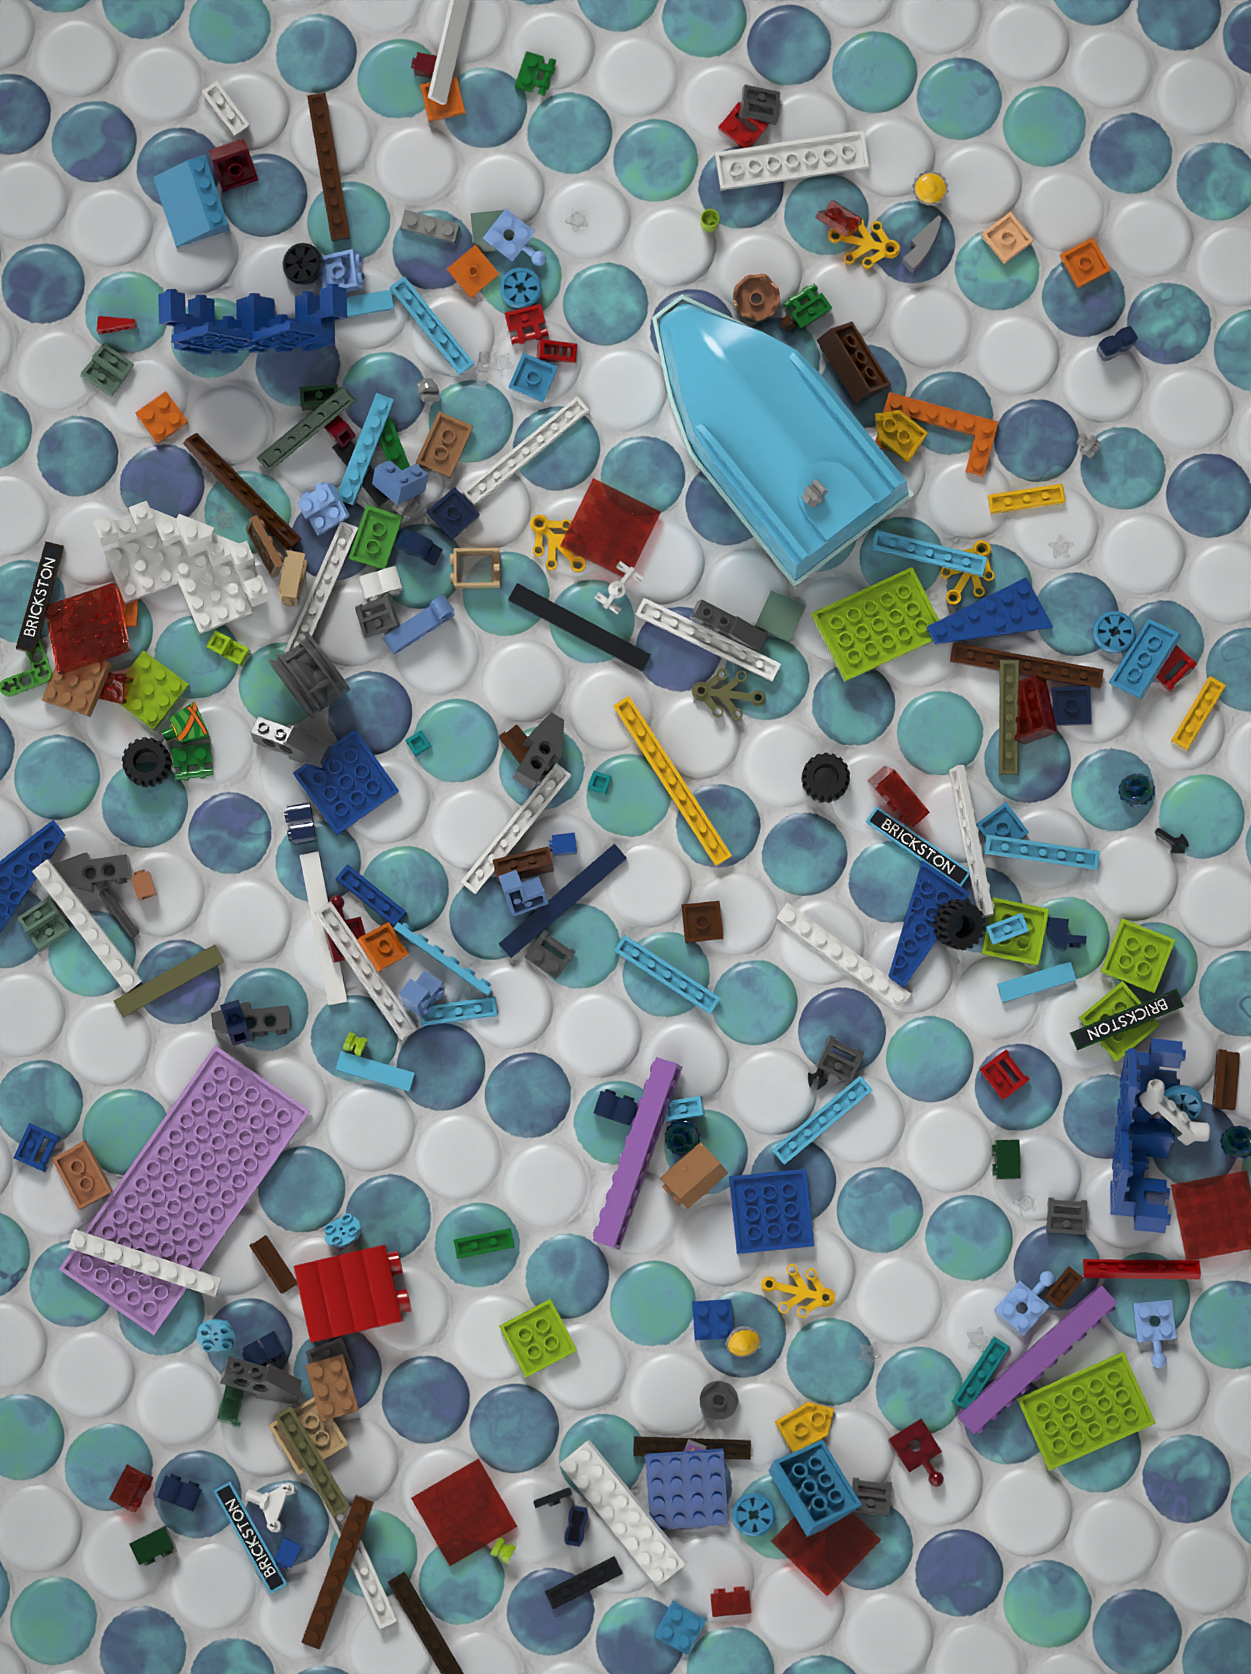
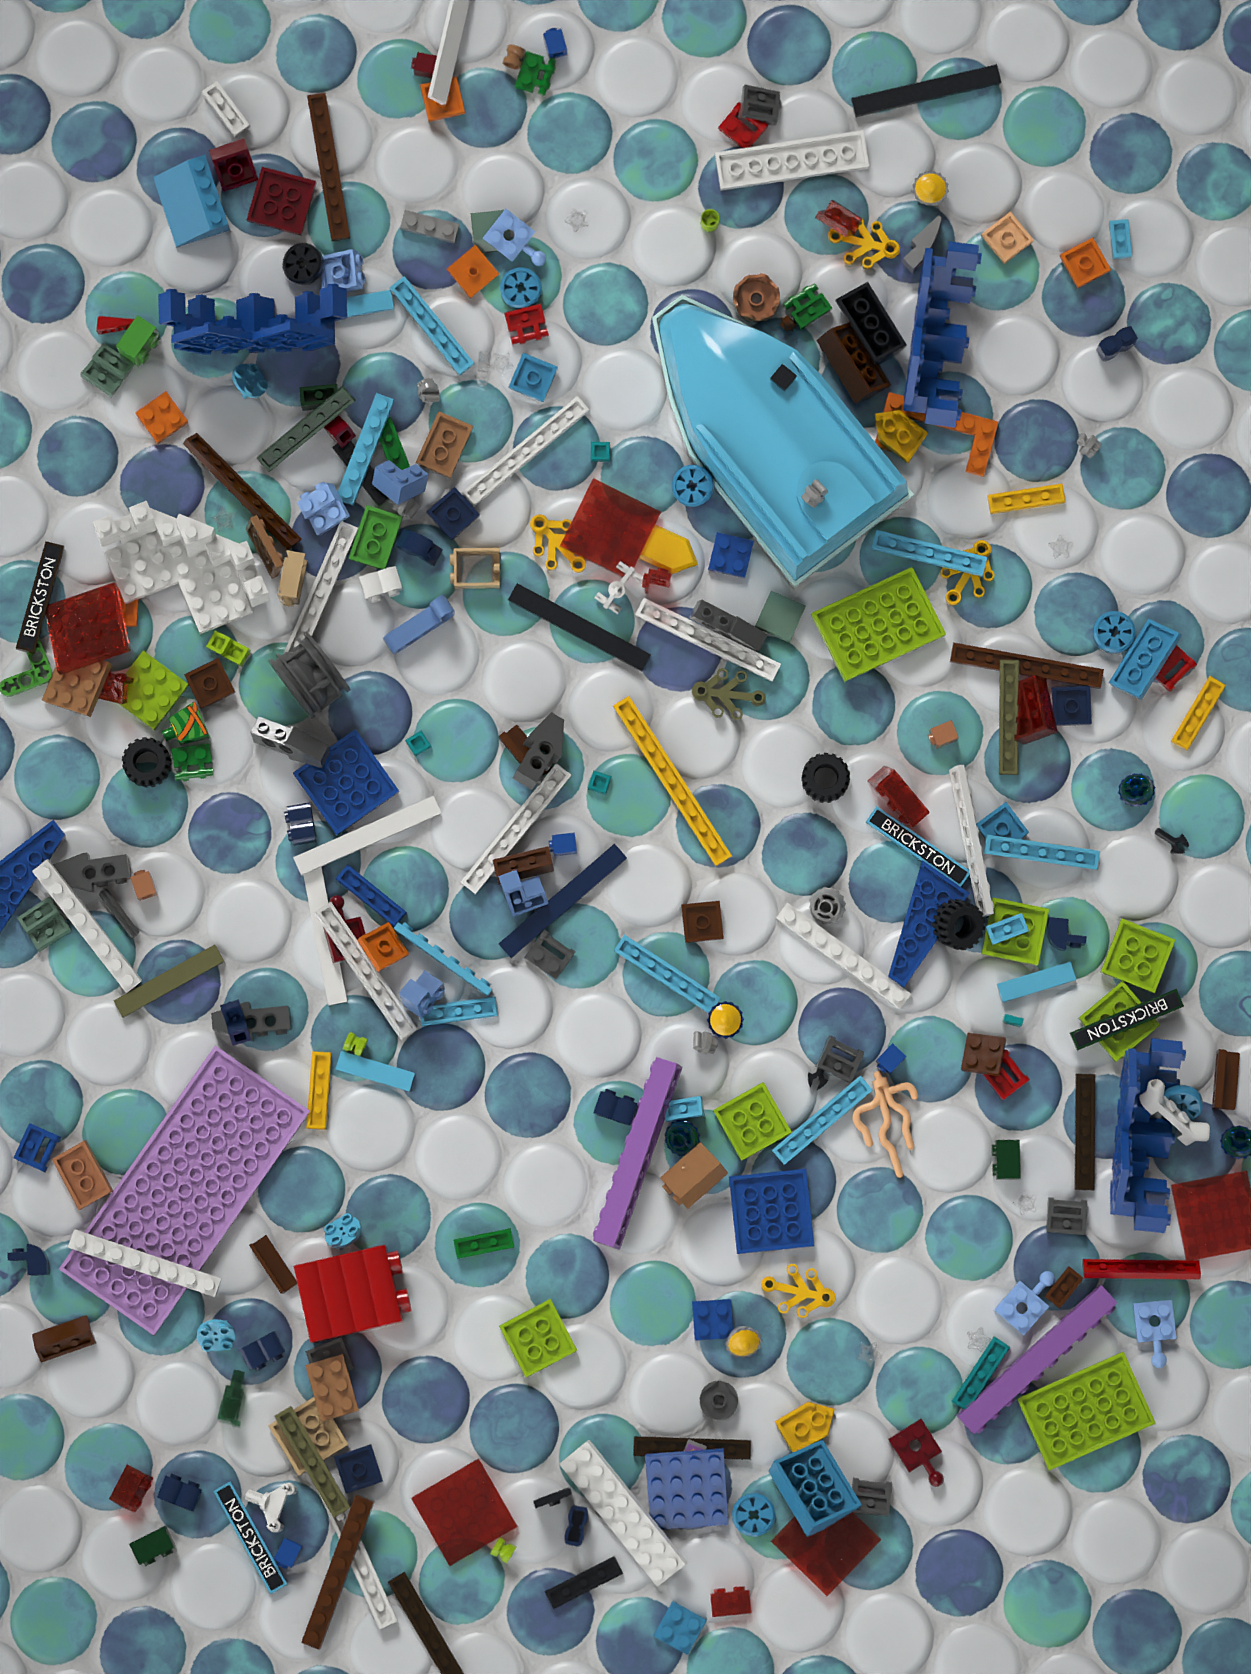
(36, 1259): none -> dark blue brick
(63, 1338): none -> reddish brown panel
(138, 341): none -> bright green brick
(209, 683): none -> reddish brown plate
(249, 380): none -> medium azure plate
(265, 1382): dark grey brick -> none
(281, 201): none -> dark red plate
(319, 1090): none -> yellow tile
(358, 1469): none -> dark blue plate
(367, 835): none -> white tile
(380, 621): dark grey plate -> none
(513, 57): none -> medium nougat wheel
(555, 43): none -> blue brick
(557, 344): red slope -> none
(600, 451): none -> teal tile
(657, 577): none -> clear red bracket
(668, 551): none -> yellow tile
(704, 487): none -> dark azure wheel
(705, 1042): none -> light grey piece
(725, 1019): none -> yellow piece
(730, 555): none -> blue plate
(752, 1121): none -> lime plate
(783, 377): none -> black tile
(830, 901): none -> light grey piece
(871, 323): none -> black brick
(884, 1096): none -> light nougat plant
(890, 1059): none -> blue brick
(926, 90): none -> black tile
(934, 339): none -> blue brick
(943, 734): none -> nougat brick
(983, 1054): none -> reddish brown plate
(999, 614): blue wing -> none
(1012, 1020): none -> teal tile
(1084, 1132): none -> dark brown tile
(1120, 239): none -> medium azure plate

